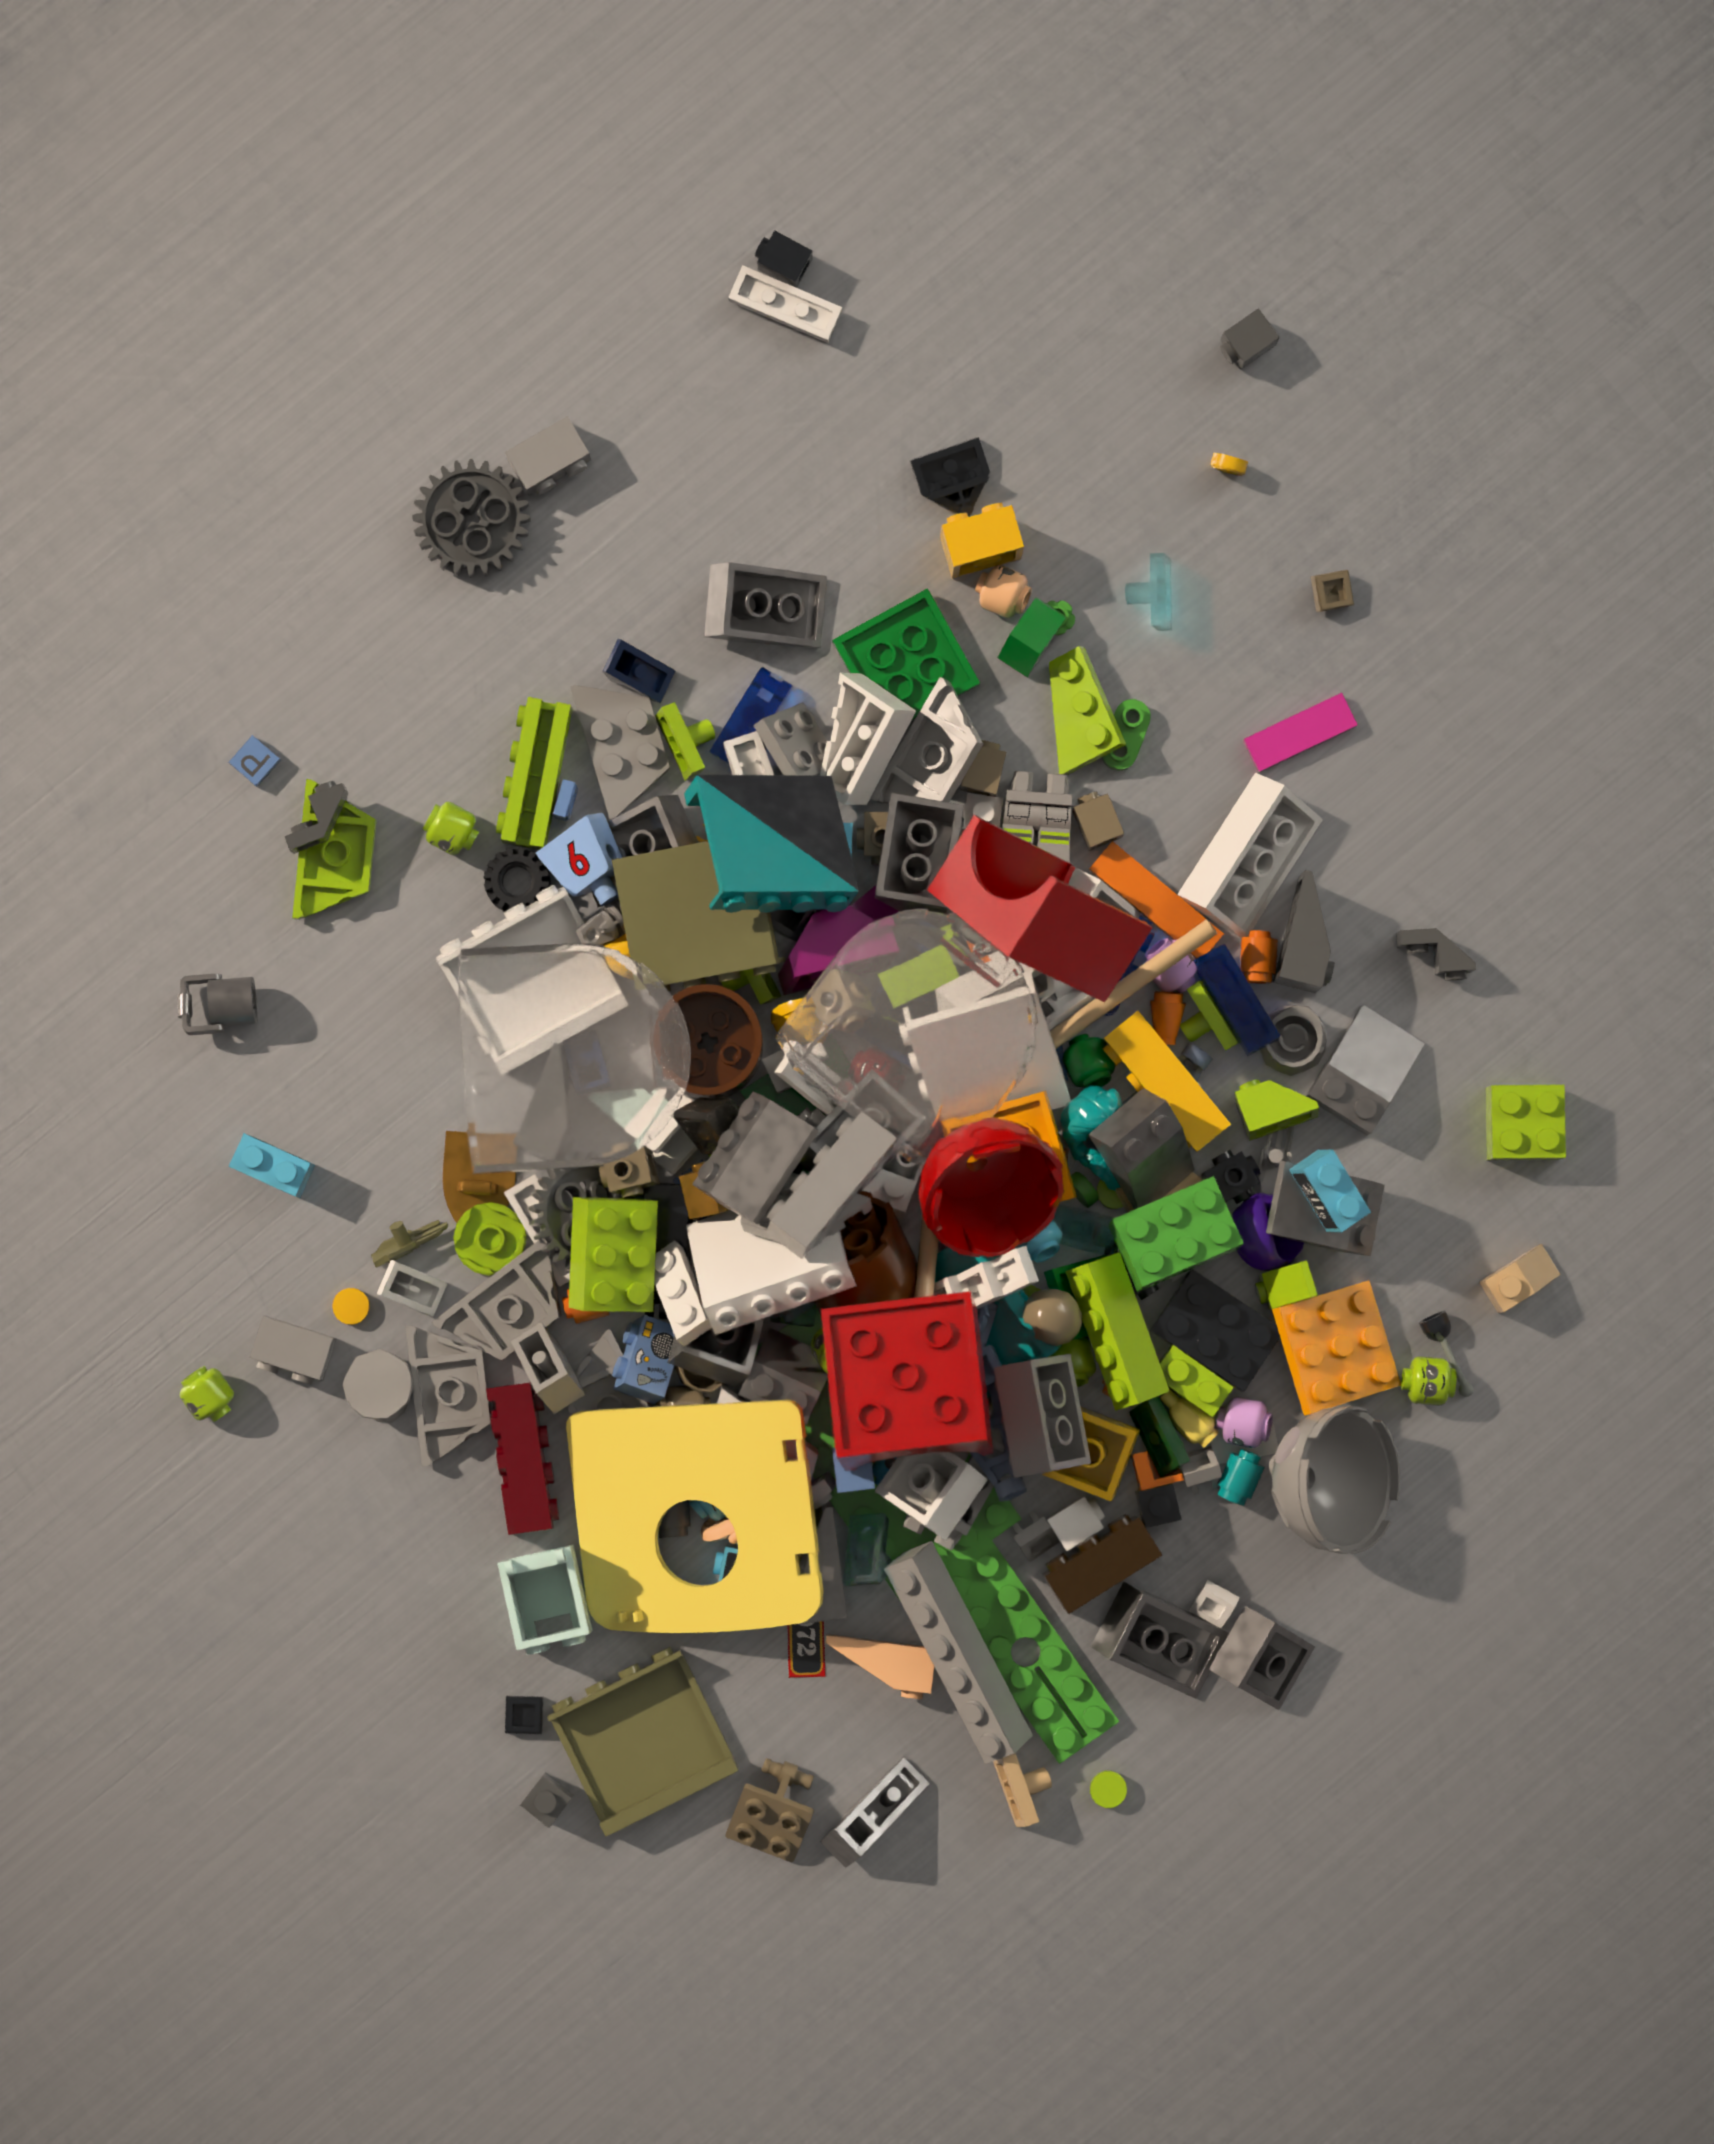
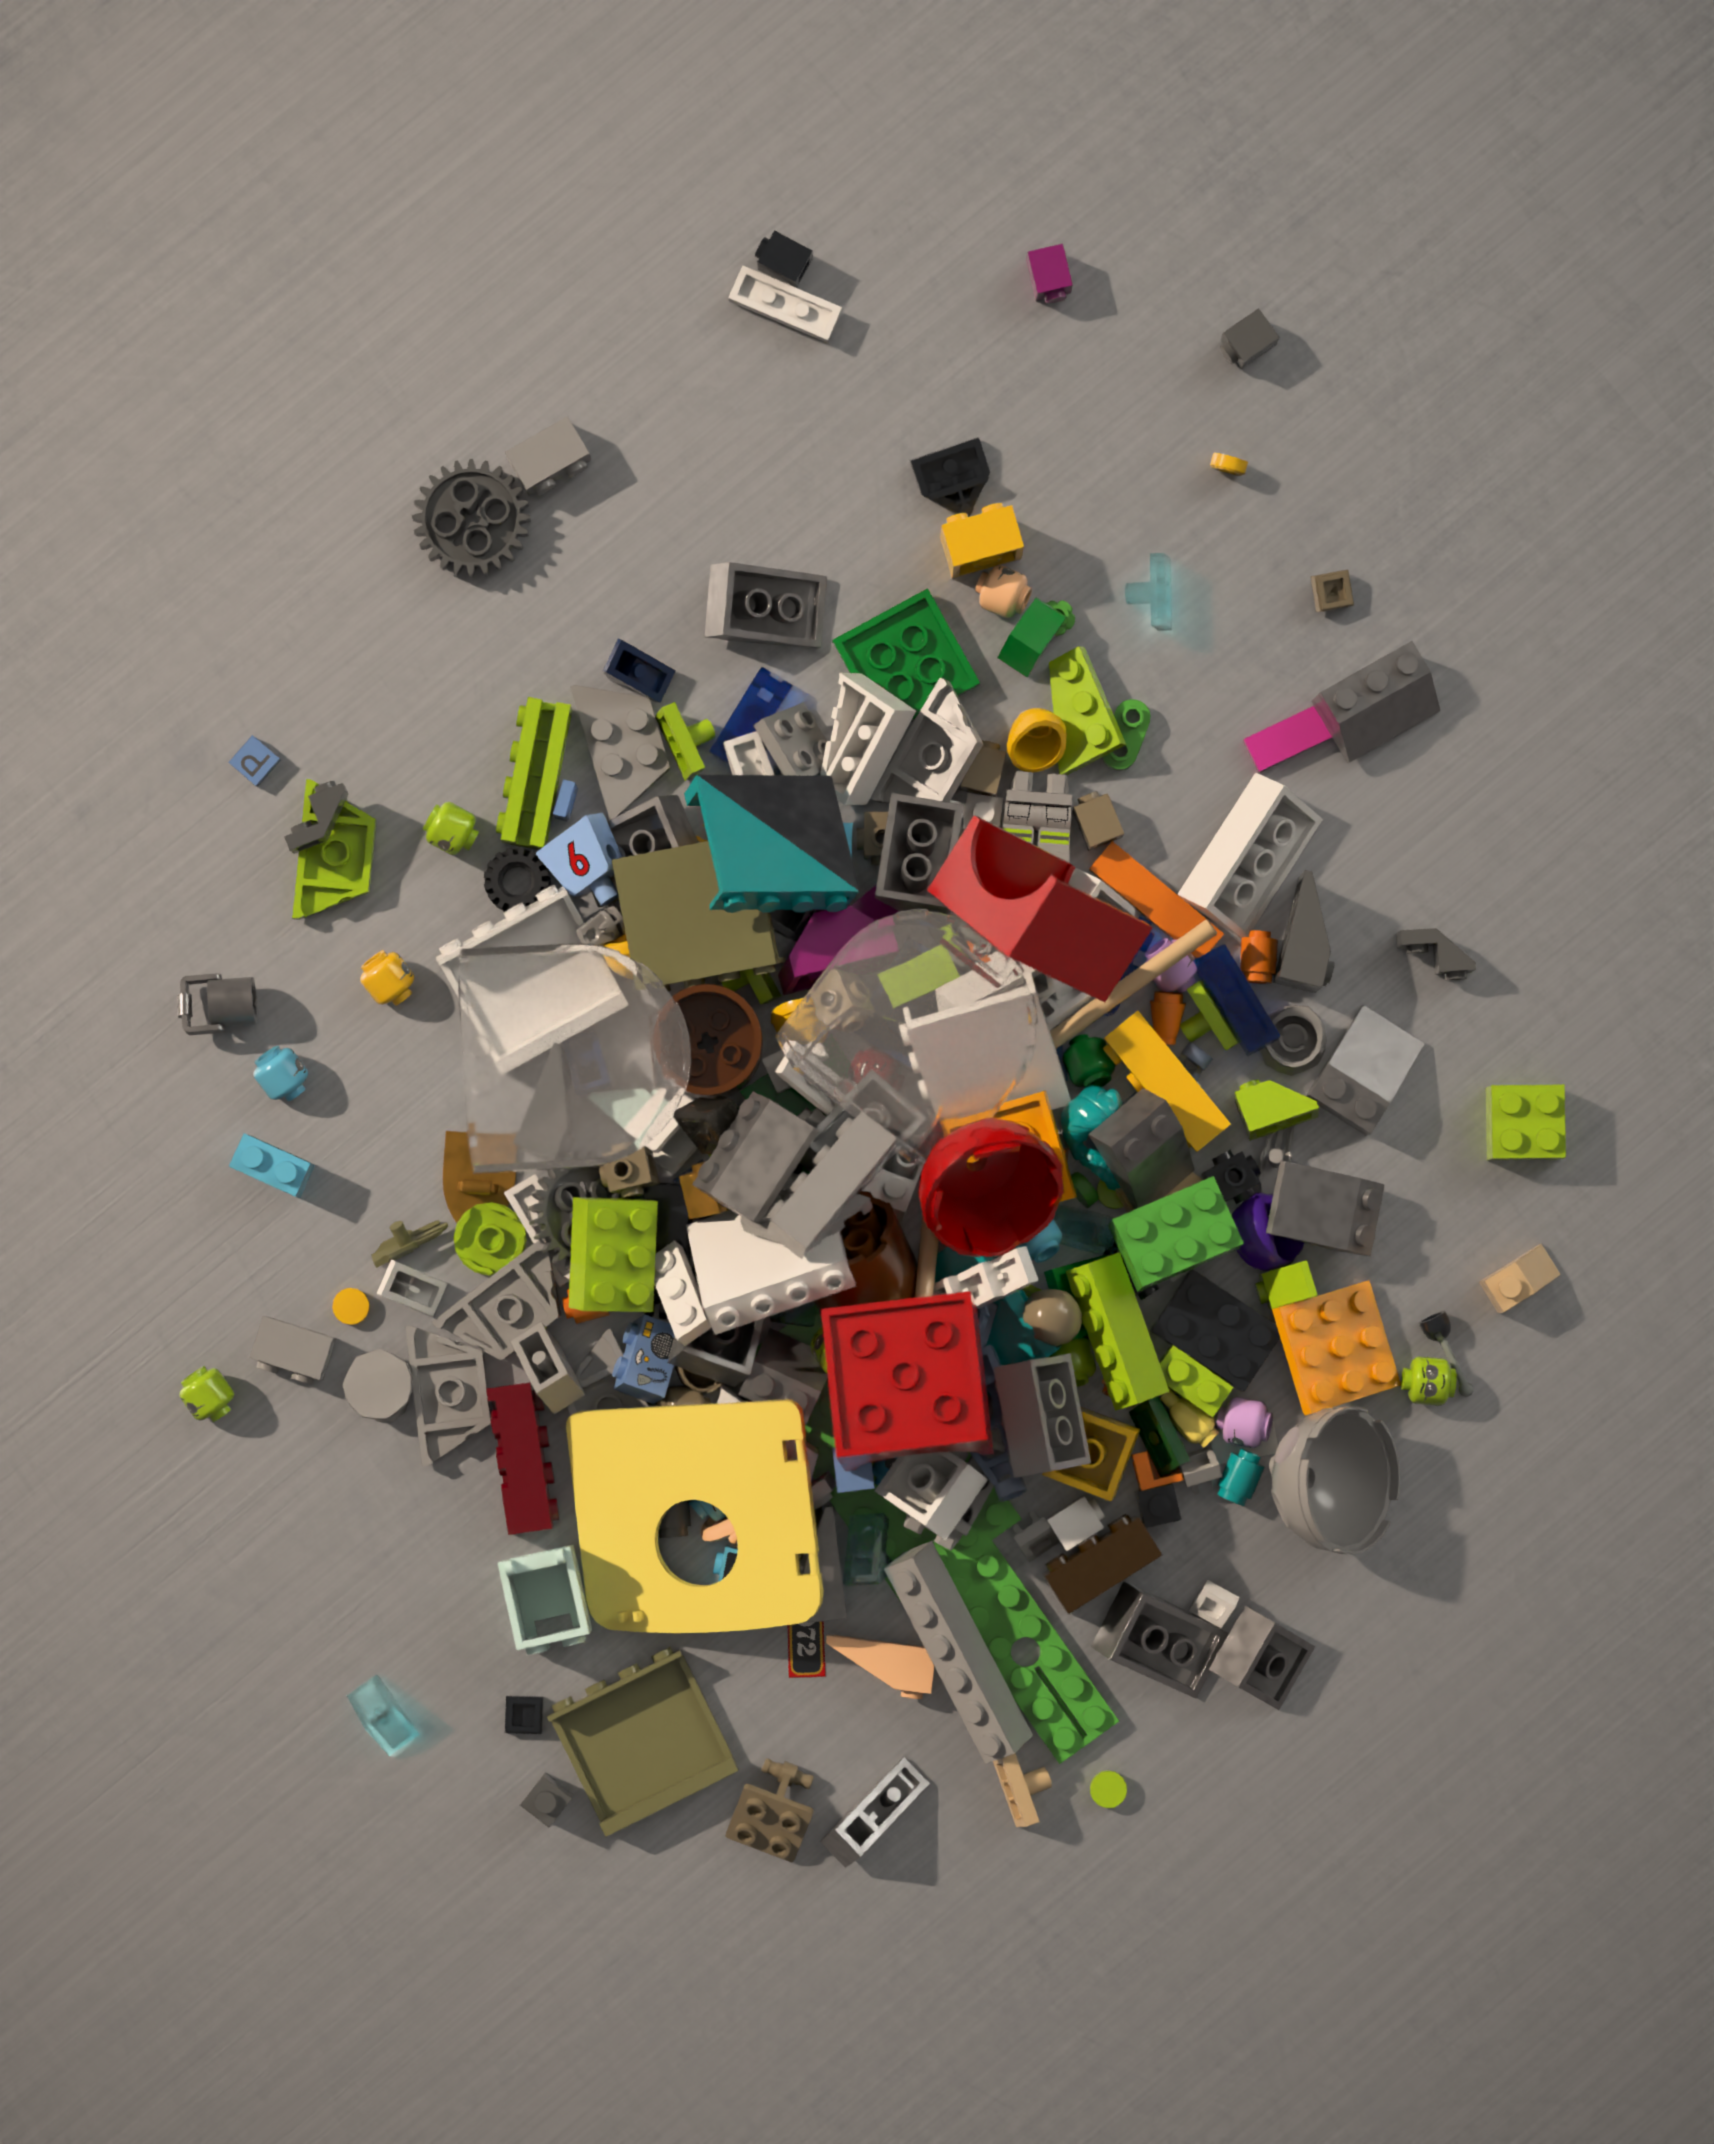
(280, 1073): none -> medium azure head
(382, 1715): none -> clear light blue slope
(387, 978): none -> yellow head
(1036, 740): none -> yellow hat
(1049, 273): none -> magenta brick
(1329, 1190): medium azure brick -> none
(1378, 702): none -> flat silver slope

